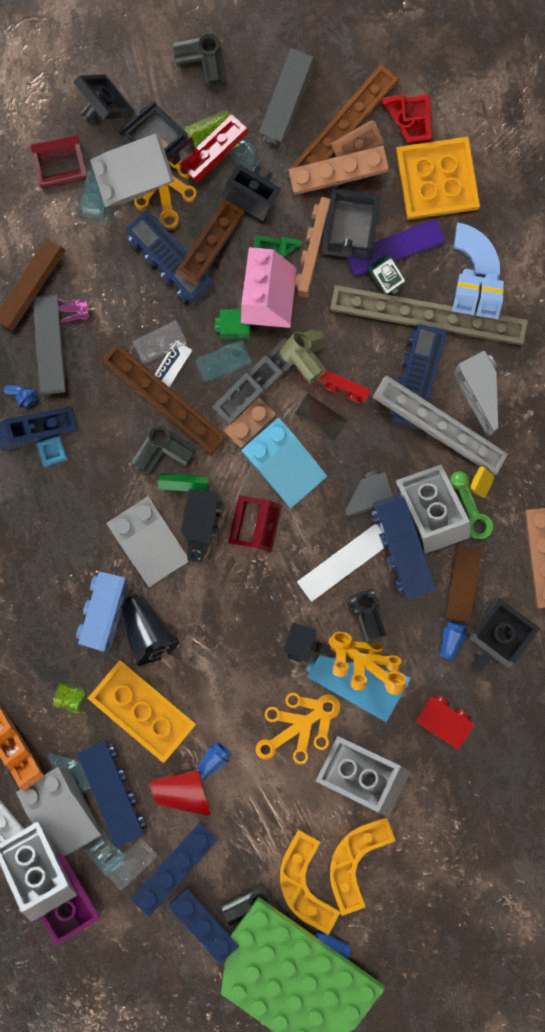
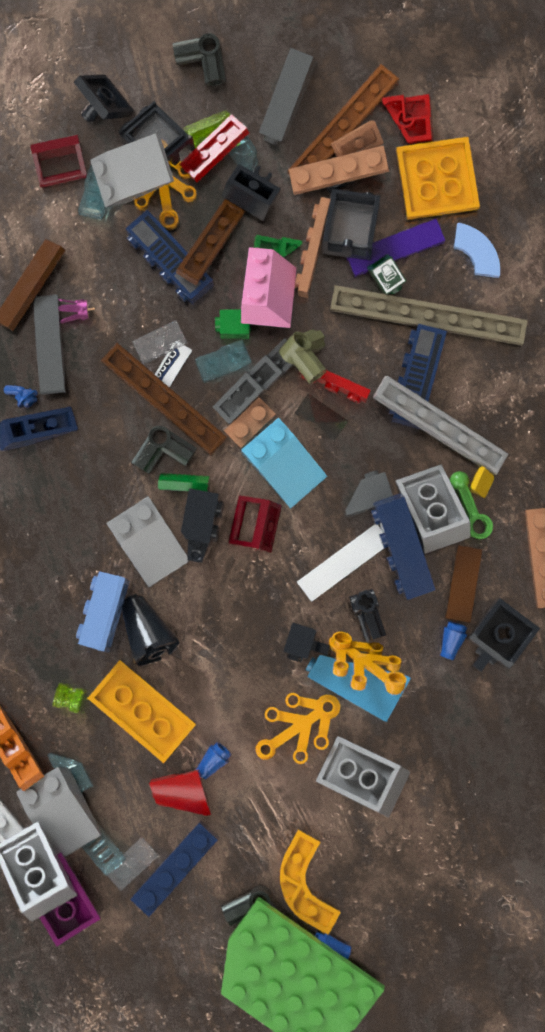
(52, 451): dark azure tile -> none
(111, 793): dark blue brick -> none
(203, 924): dark blue brick -> none
(346, 857): light orange plate -> none
(444, 722): red brick -> none
(479, 384): light grey slope -> none
(487, 289): light blue hips -> none

